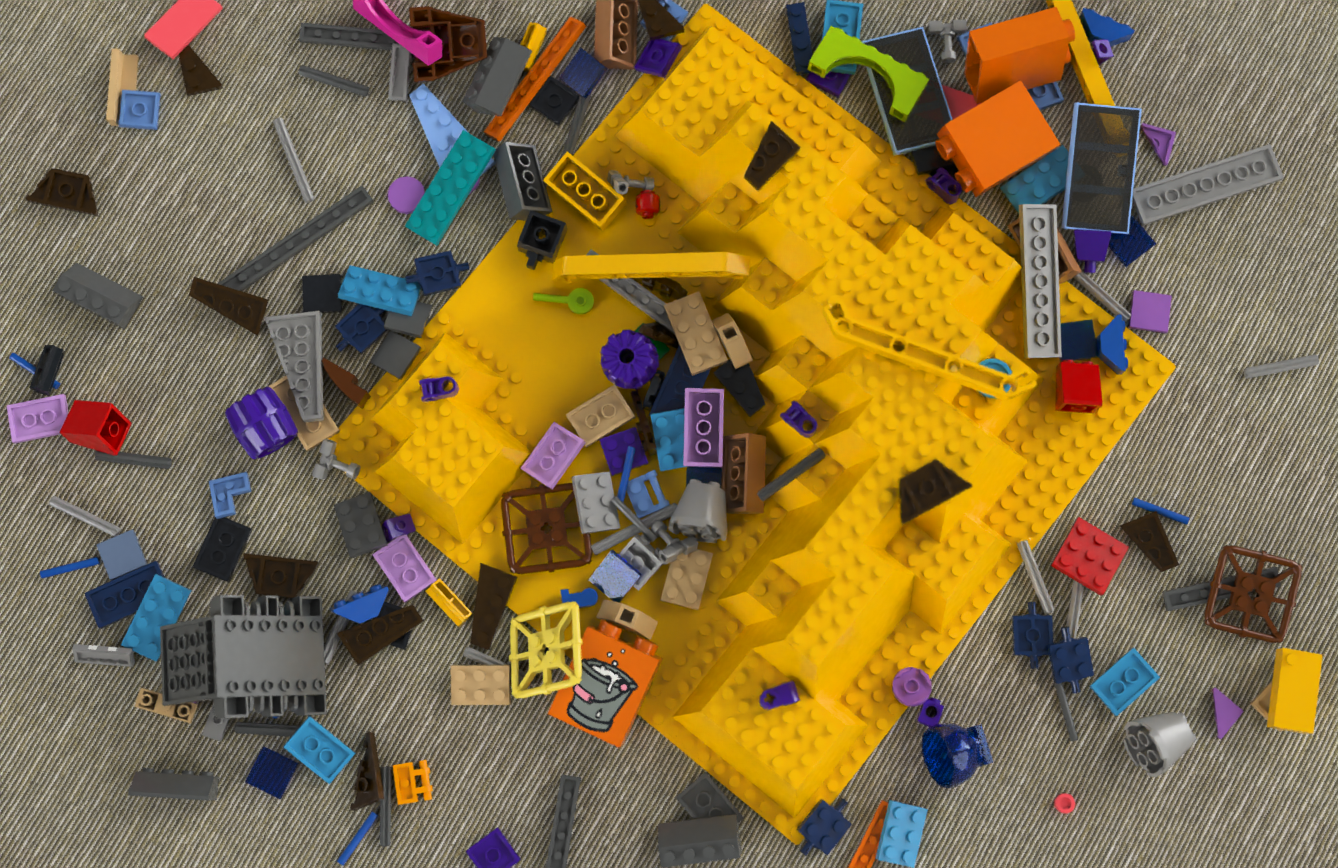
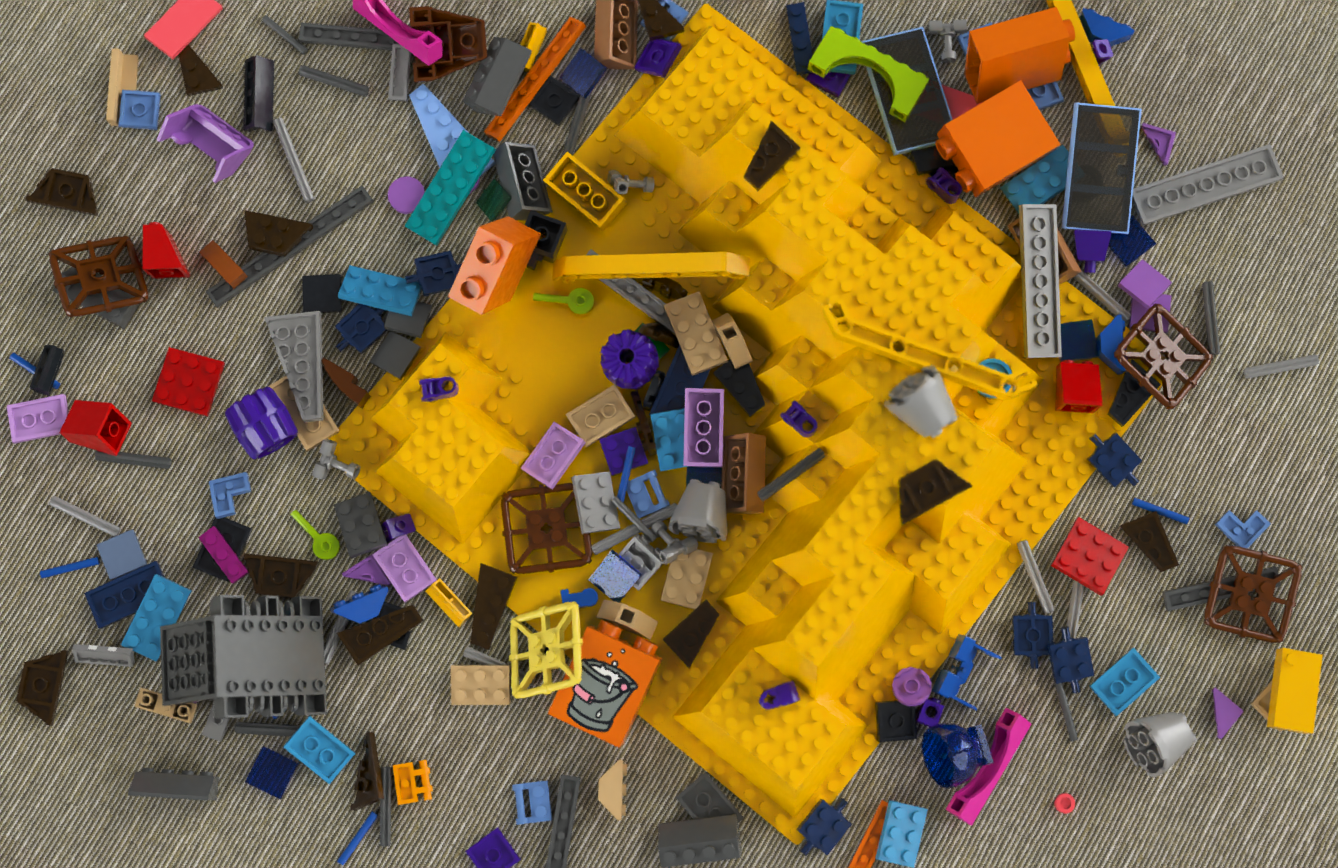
(42, 684): none -> dark brown wing
(92, 285): none -> reddish brown plate
(161, 254): none -> red slope
(188, 382): none -> red plate
(209, 134): none -> medium lavender windscreen
(223, 264): none -> dark orange slope
(223, 555): none -> magenta plate
(236, 305): dark brown wing -> none
(258, 94): none -> black panel
(273, 233): none -> dark brown wing
(285, 35): none -> dark grey bar
(325, 545): none -> lime piece
(368, 571): none -> medium lavender tile
(493, 200): none -> clear green piece
(494, 264): none -> orange brick
(539, 802): none -> medium blue plate
(612, 789): none -> tan slope
(647, 204): red head -> none
(691, 633): none -> dark brown wing
(895, 721): none -> black tile
(922, 402): none -> light grey cone
(964, 651): none -> blue piece
(971, 798): none -> dark pink arch
(1114, 459): none -> dark blue plate
(1130, 396): none -> black wing
(1144, 284): none -> medium lavender tile
(1152, 359): none -> reddish brown plate
(1211, 318): none -> dark grey axle
(1242, 533): none -> medium blue plate

